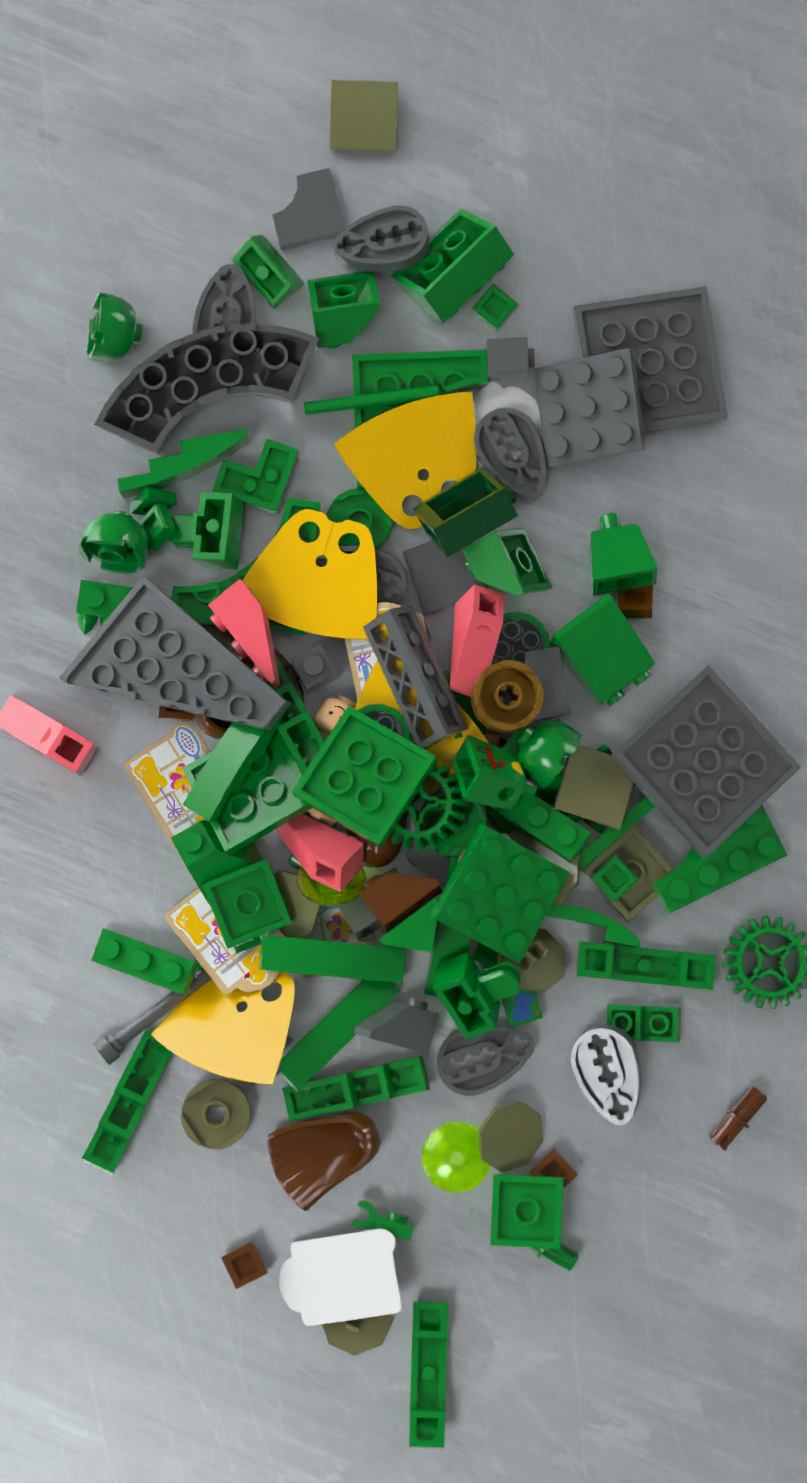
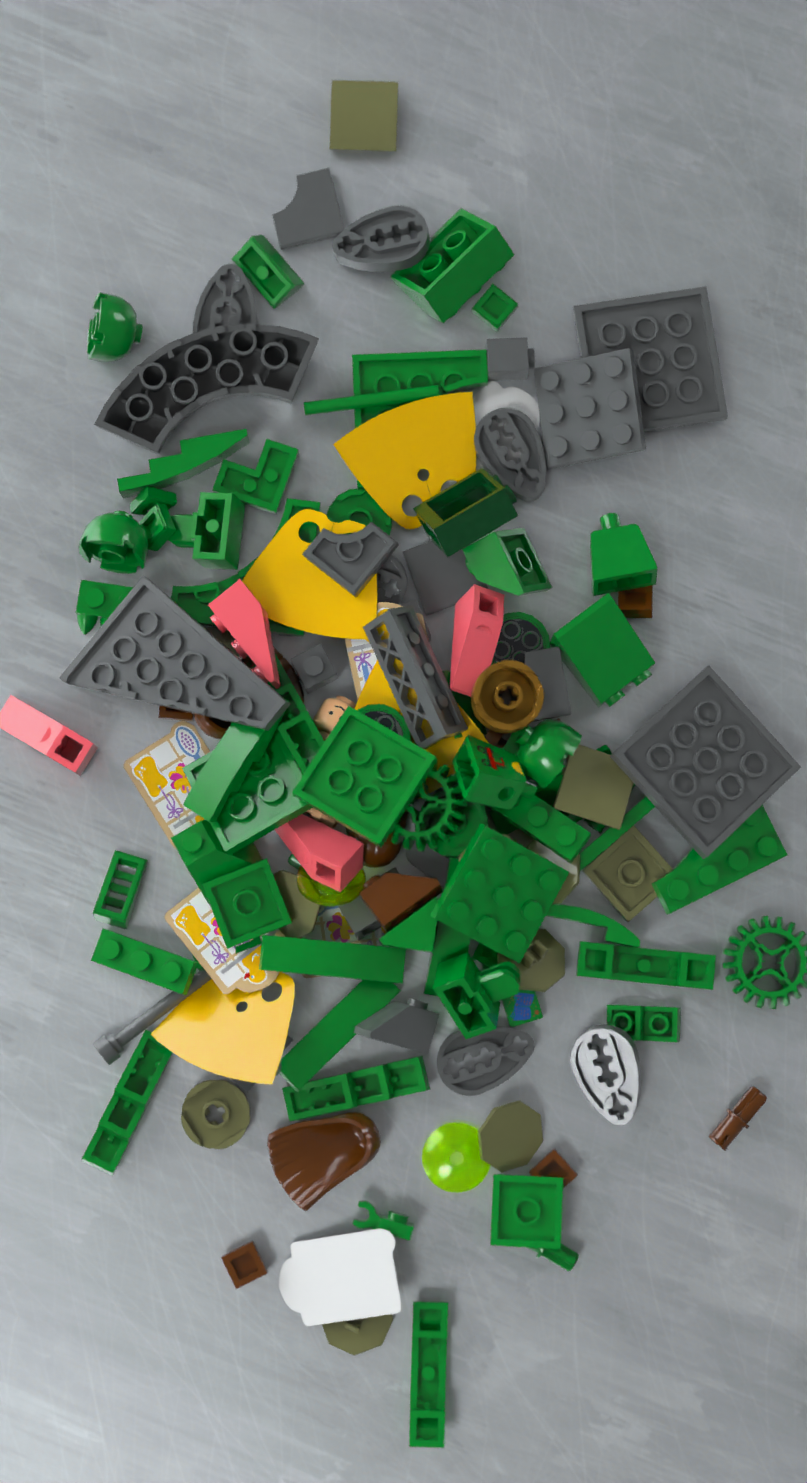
(109, 917): none -> green slope
(342, 306): green slope -> none
(351, 558): none -> dark grey tile
(614, 878): green tile -> none

